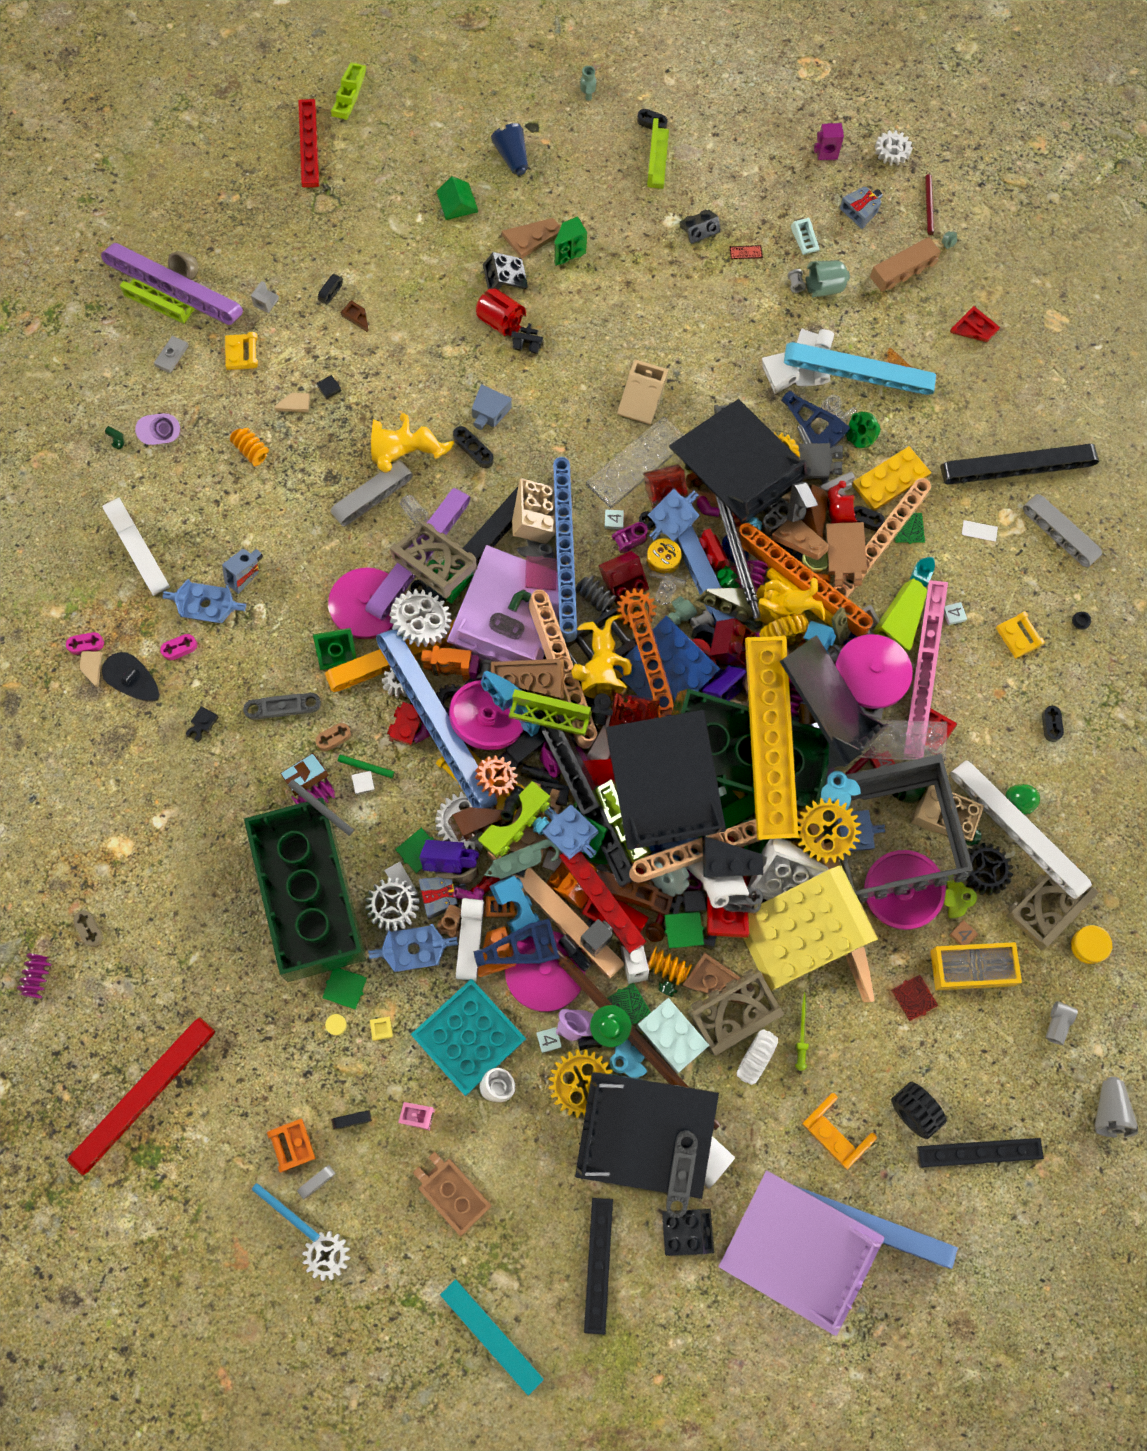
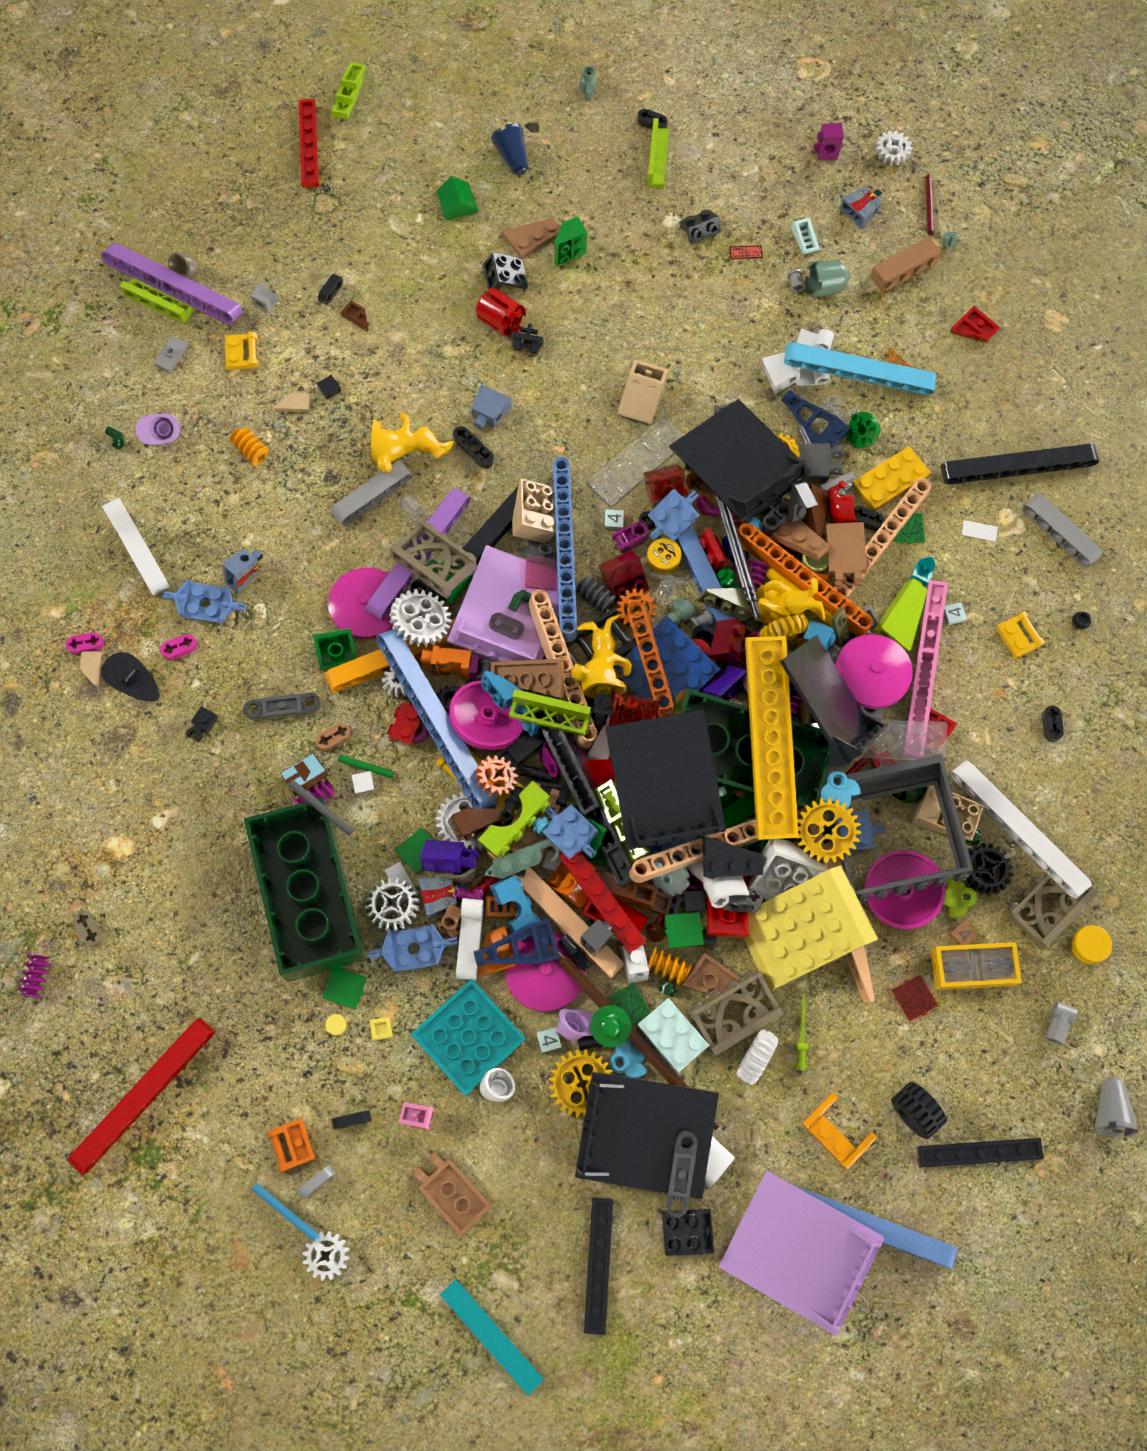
(1024, 798): green hat -> none

